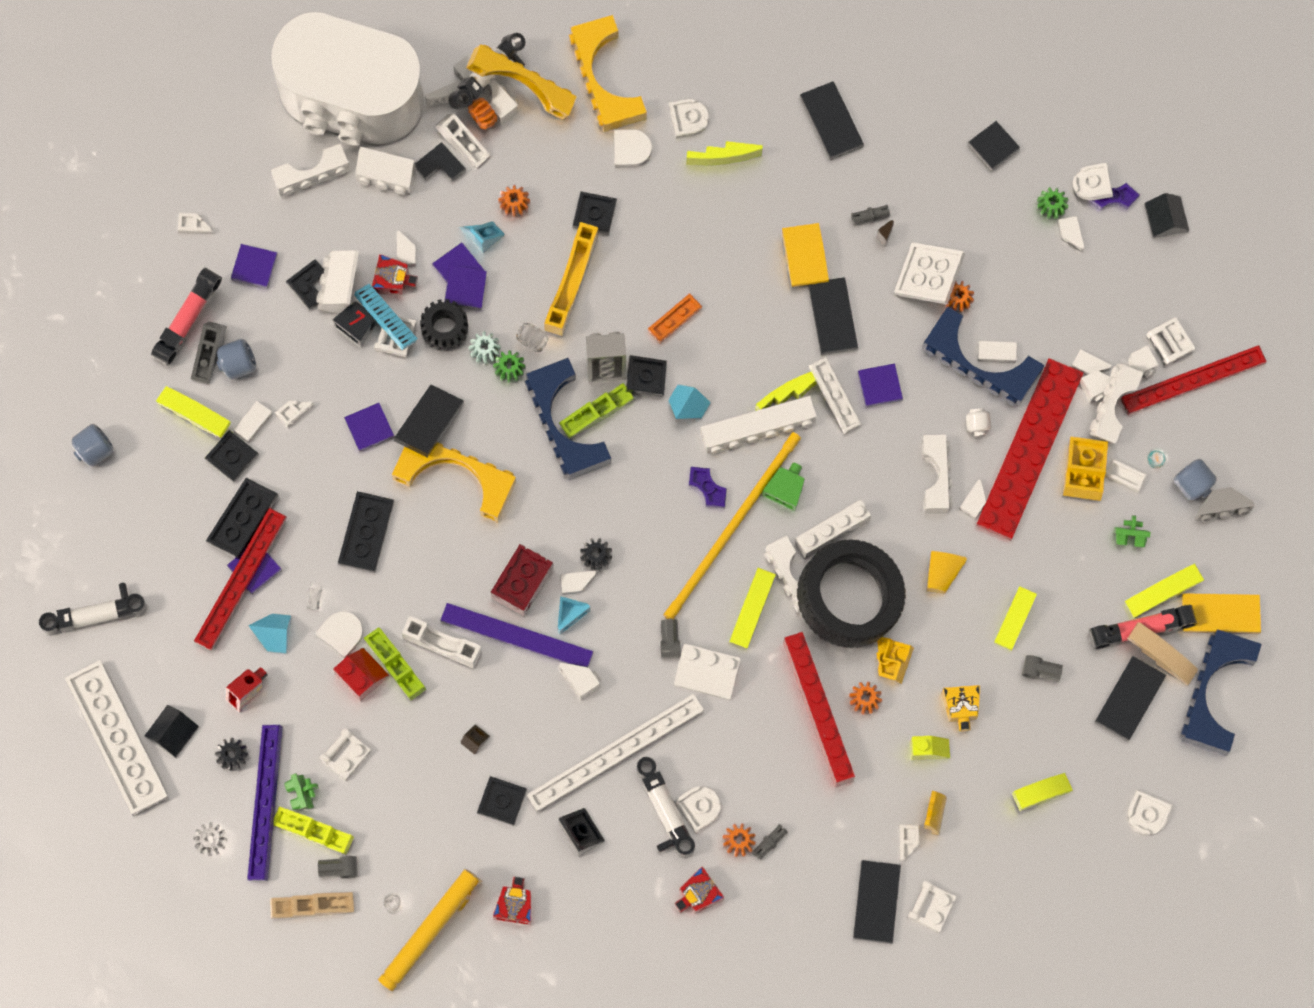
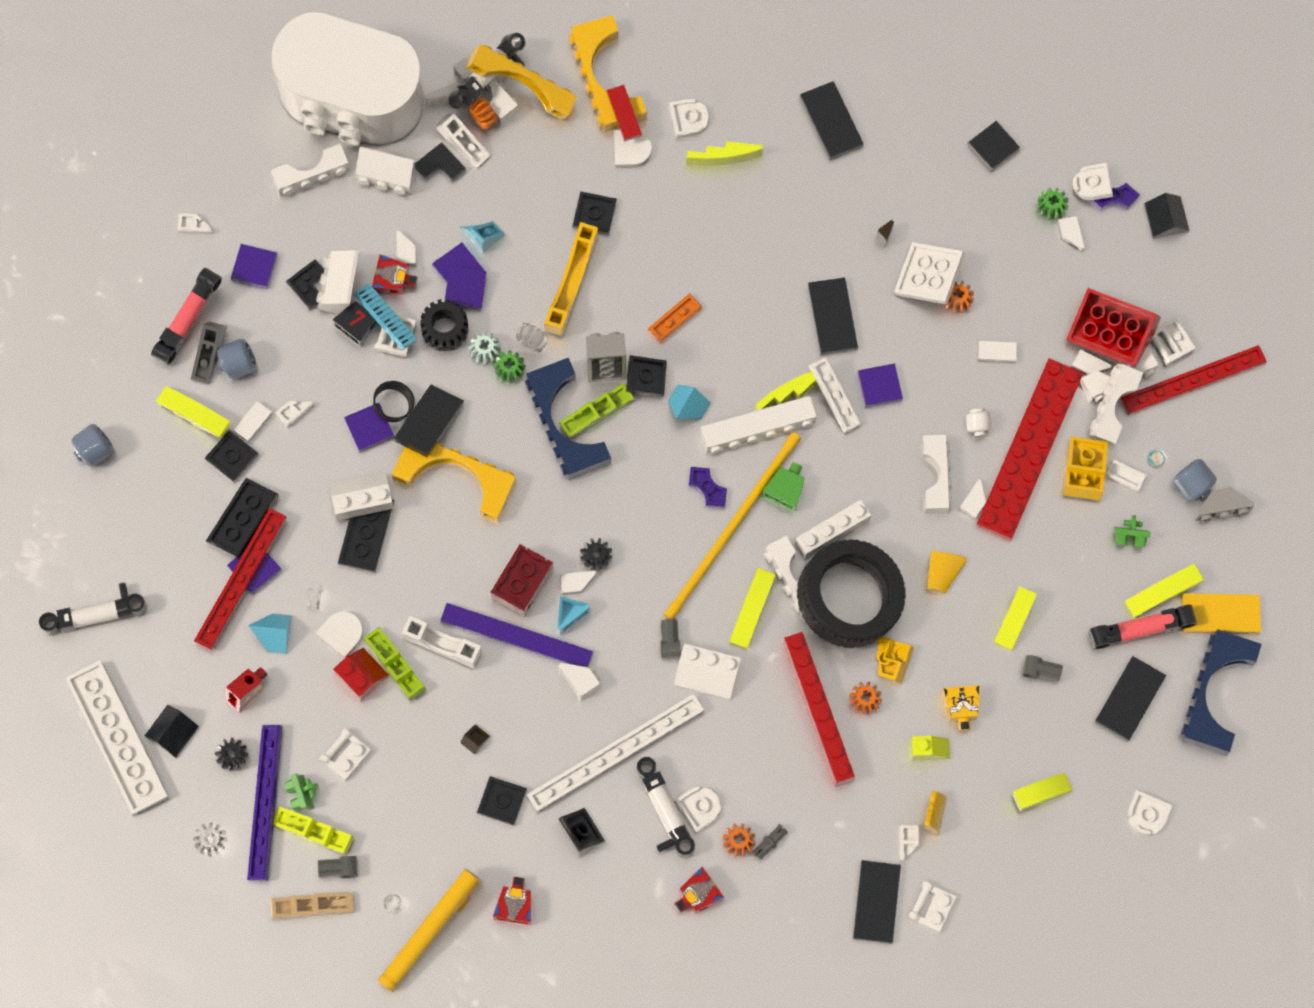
(361, 496): none -> white slope
(398, 386): none -> black tyre
(511, 194): orange gear -> none
(624, 113): none -> red tile
(805, 254): yellow slope -> none
(870, 214): dark grey pin -> none
(1011, 384): dark blue arch -> none
(1113, 327): none -> red slope
(1163, 653): tan slope -> none

